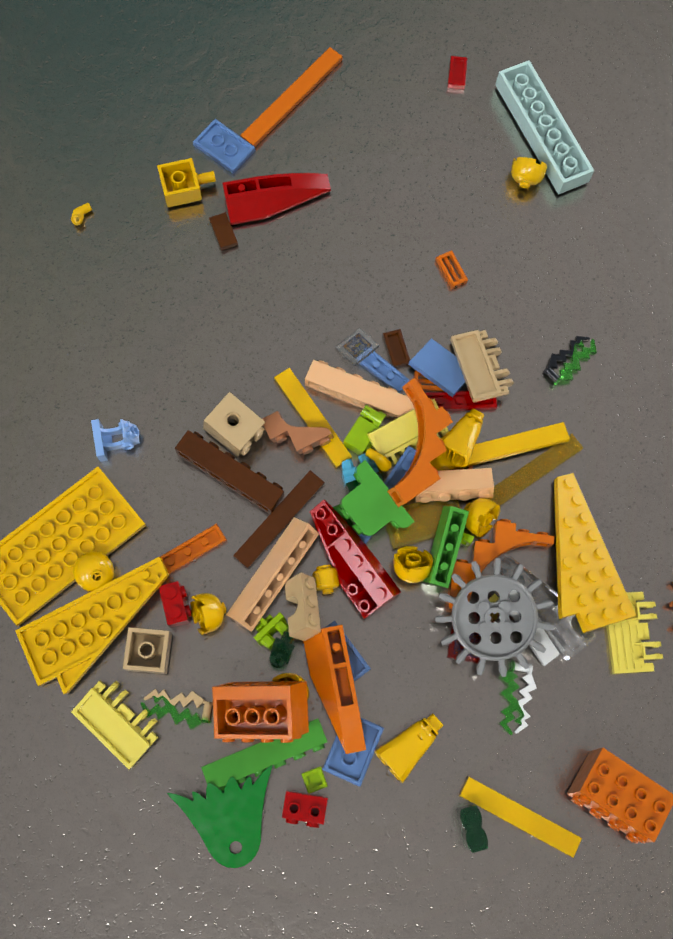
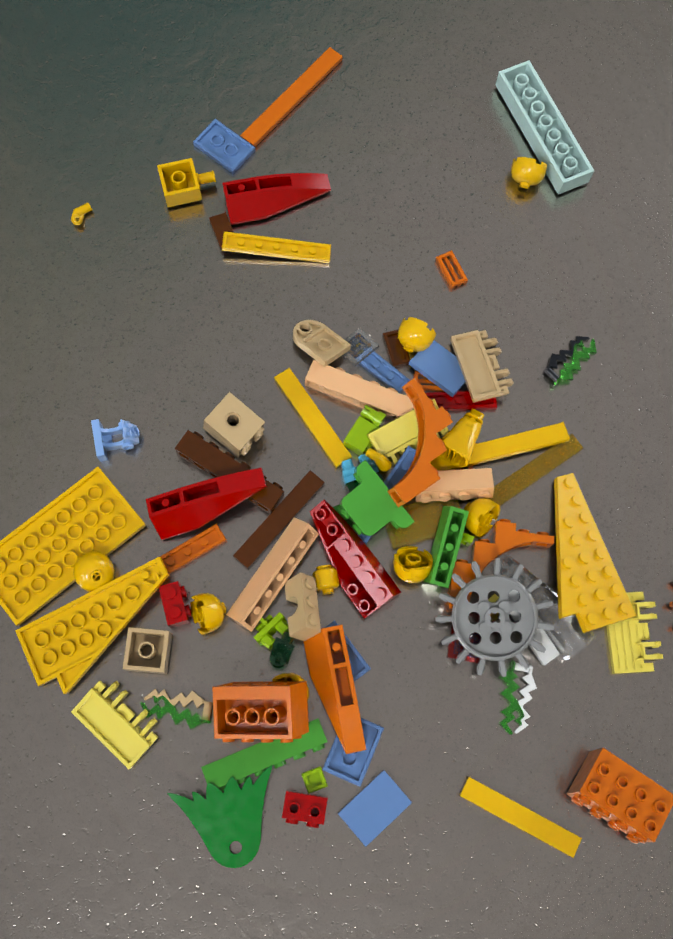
(201, 502): none -> red wedge
(276, 247): none -> yellow tile
(302, 437): nougat arch -> none
(319, 341): none -> tan tile
(374, 808): none -> medium blue tile
(409, 746): yellow piece -> none
(415, 335): none -> yellow cylinder
(457, 72): red tile -> none
(471, 822): clear green brick -> none

